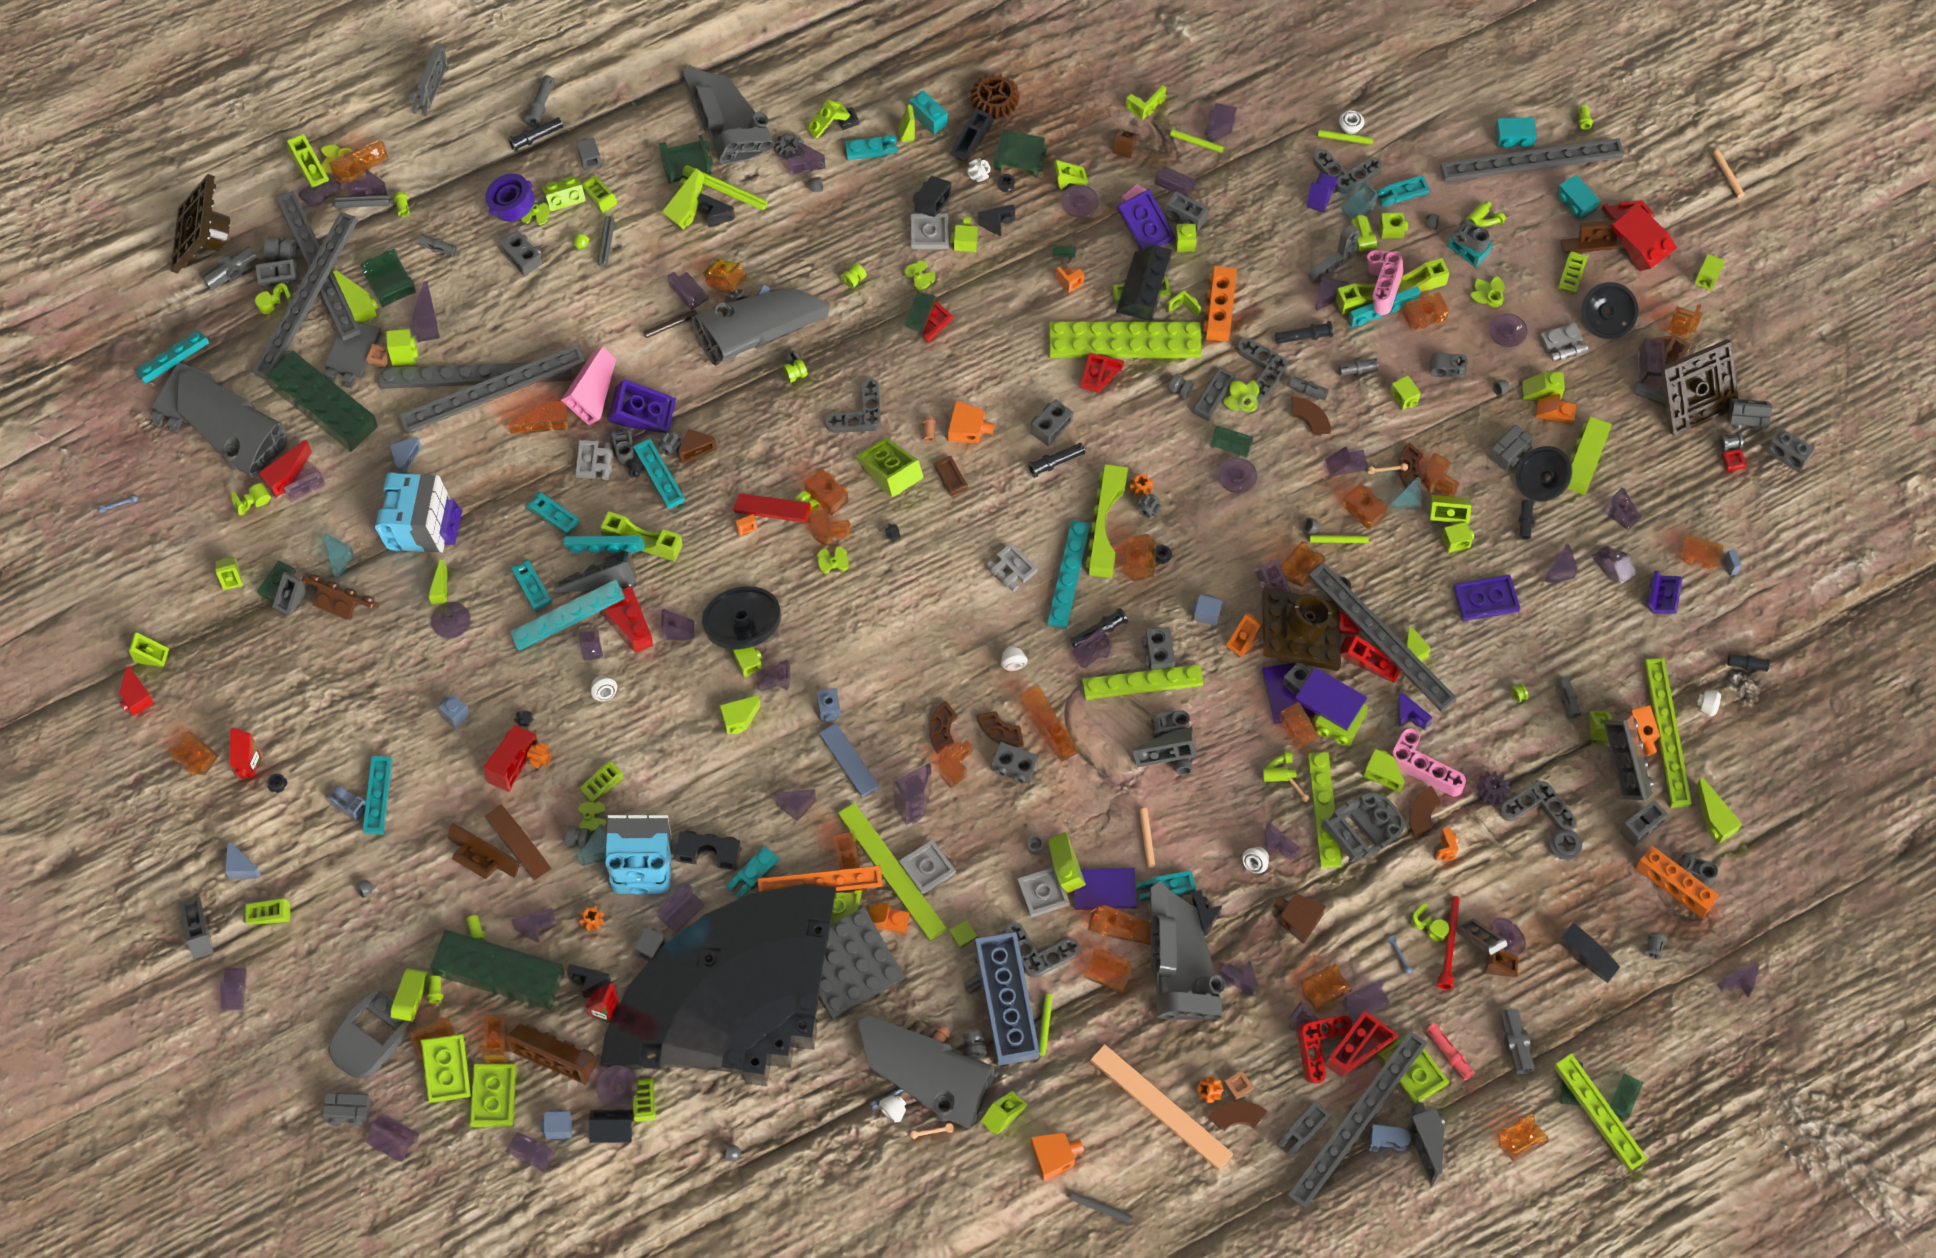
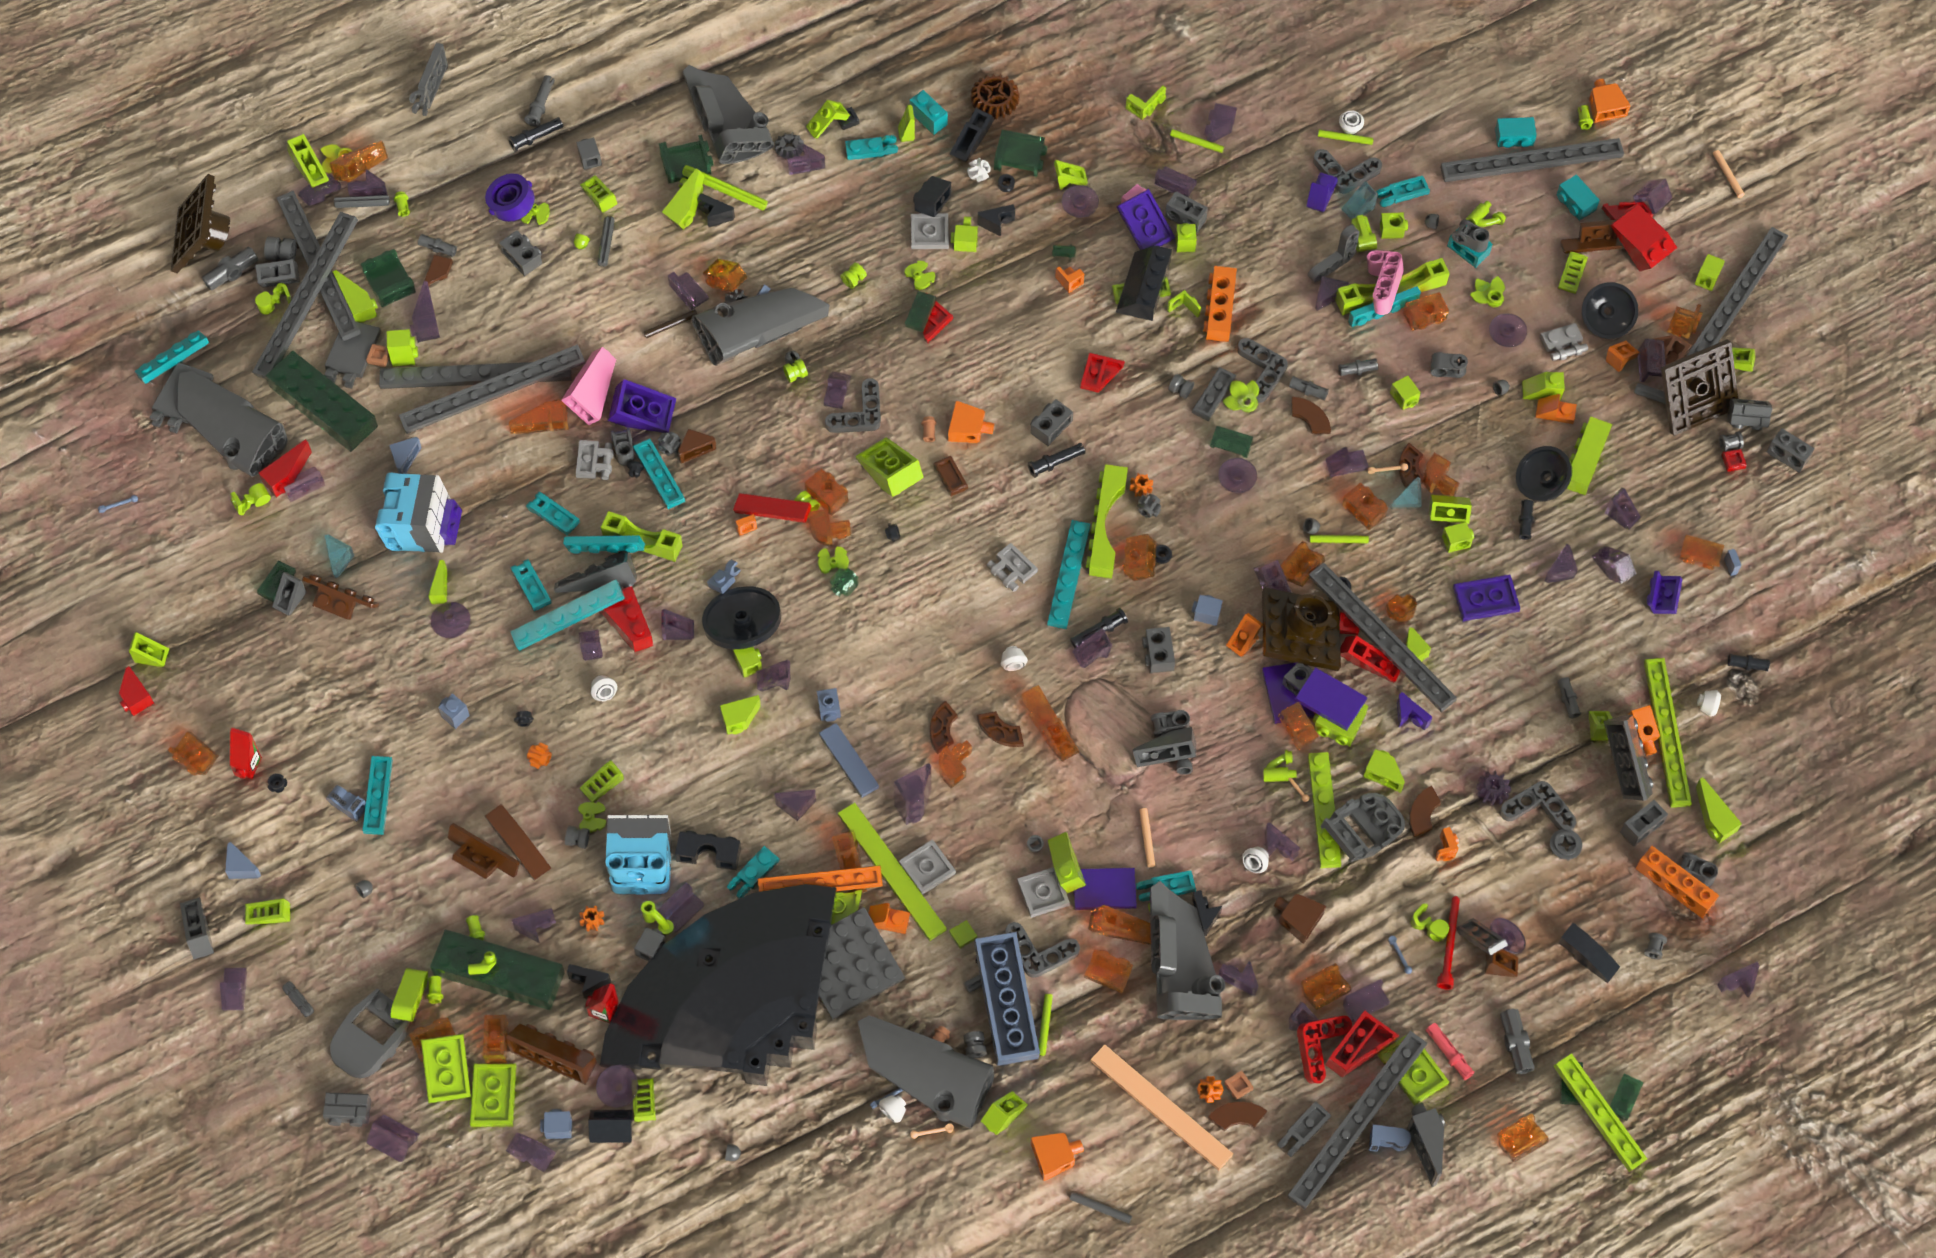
(228, 572): lime slope -> none
(298, 999): none -> dark grey axle
(438, 269): none -> reddish brown tile
(485, 966): none -> lime arm
(509, 758): red wedge -> none
(563, 193): lime bracket -> none
(595, 848): clear light blue slope -> none
(651, 915): none -> lime plant
(724, 579): none -> sand blue plate
(816, 184): dark grey hinge -> none
(836, 389): none -> clear purple slope
(844, 582): none -> clear green head
(1017, 759): dark grey brick -> none
(1125, 143): reddish brown slope -> none
(1125, 339): lime plate -> none
(1142, 682): lime plate -> none
(1313, 332): black pin -> none
(1401, 608): none -> clear orange hair
(1429, 765): bright pink beam -> none
(1511, 447): dark grey brick -> none
(1519, 692): lime bush -> none
(1607, 101): none -> orange torso
(1620, 354): none -> orange slope
(1656, 193): none -> panel
(1740, 290): none -> dark grey plate
(1744, 353): none -> lime slope

